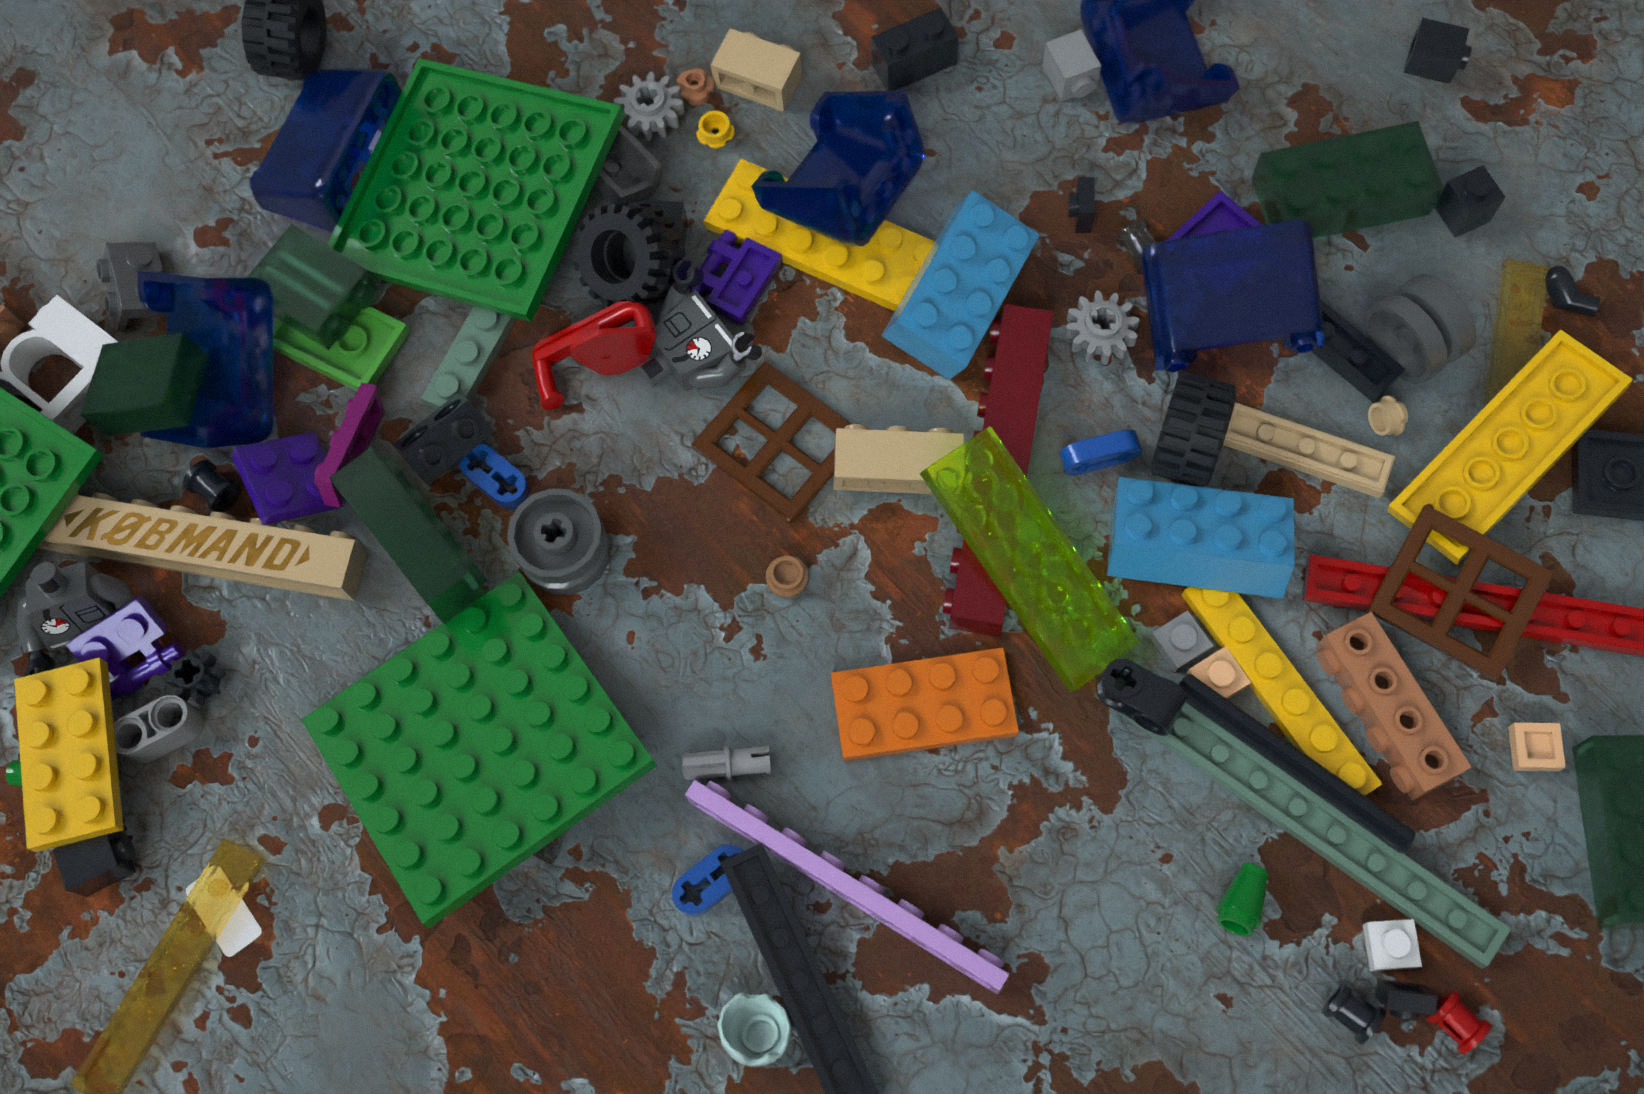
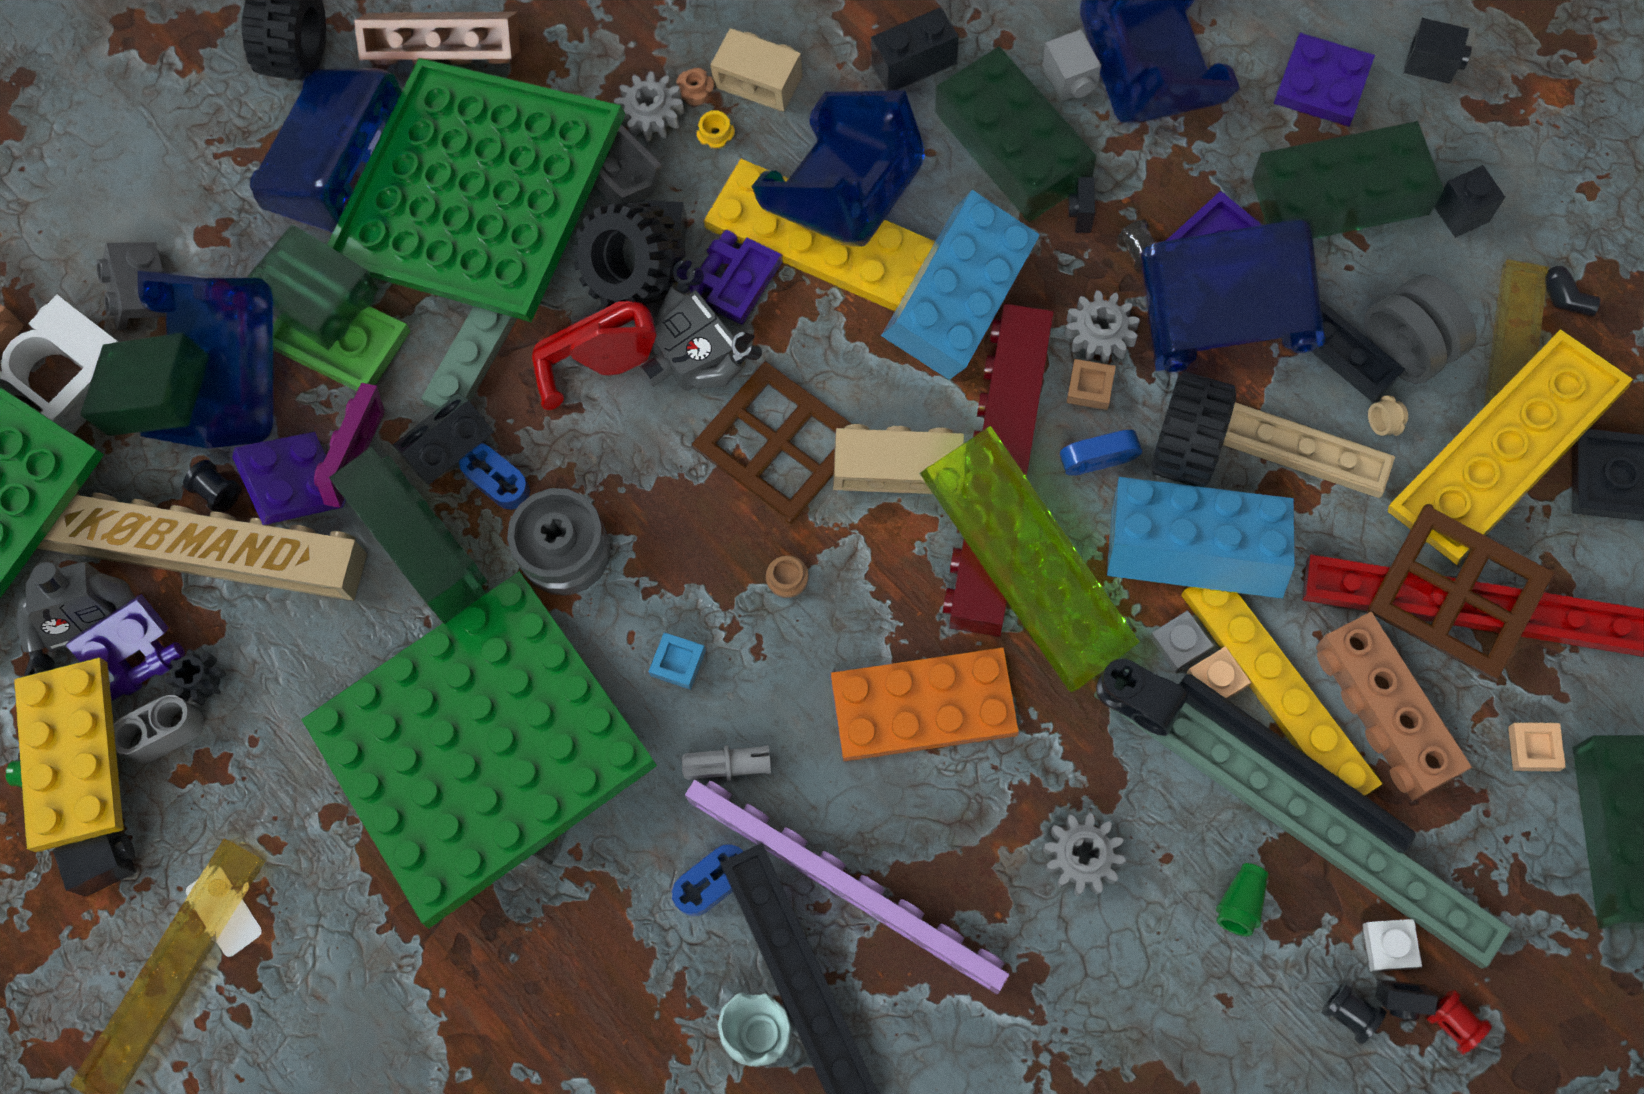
(438, 36): none -> nougat brick
(677, 660): none -> dark azure plate
(1014, 133): none -> clear green brick
(1091, 384): none -> medium nougat plate
(1097, 867): none -> light grey gear
(1324, 79): none -> dark purple plate

